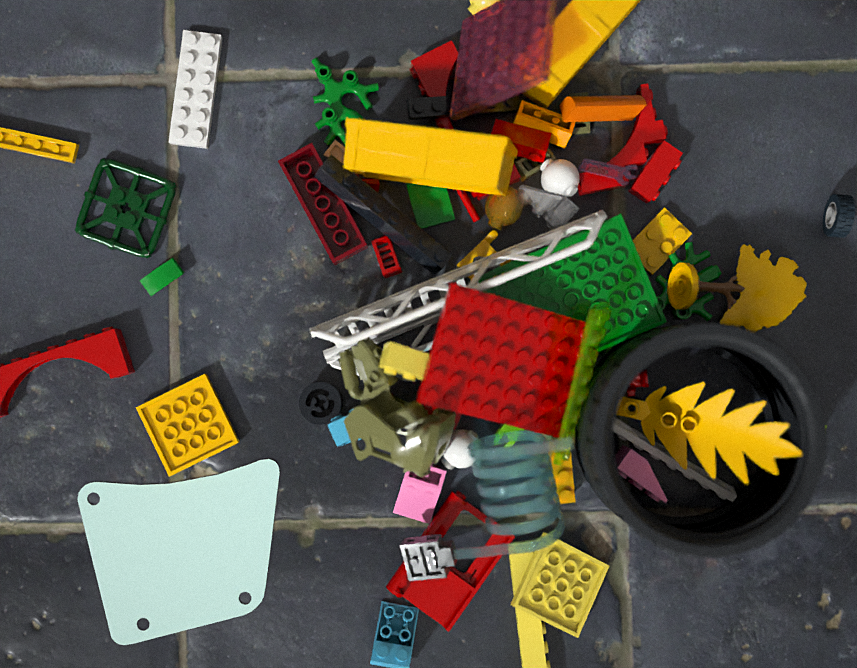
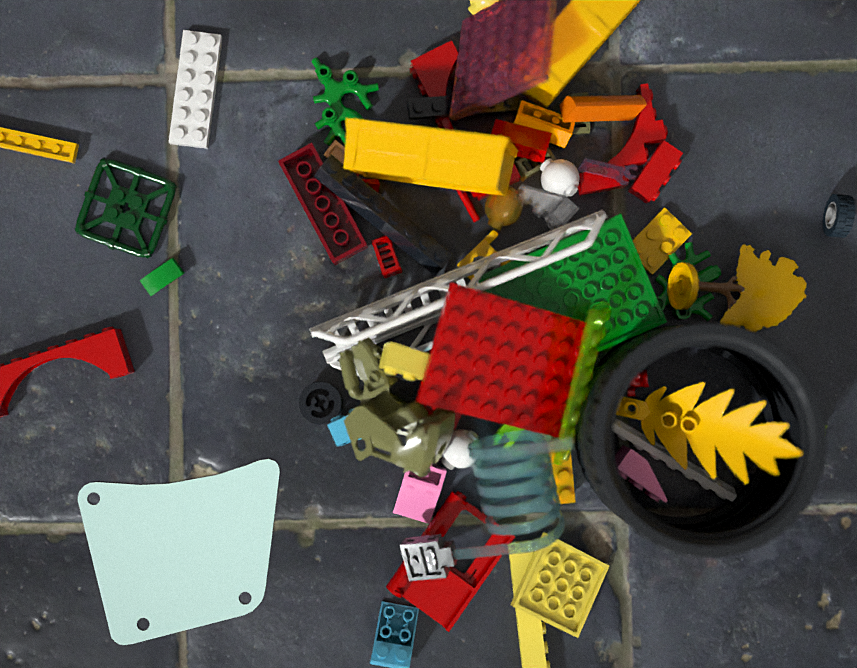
(187, 424): yellow plate -> none
(430, 205): green tile -> none

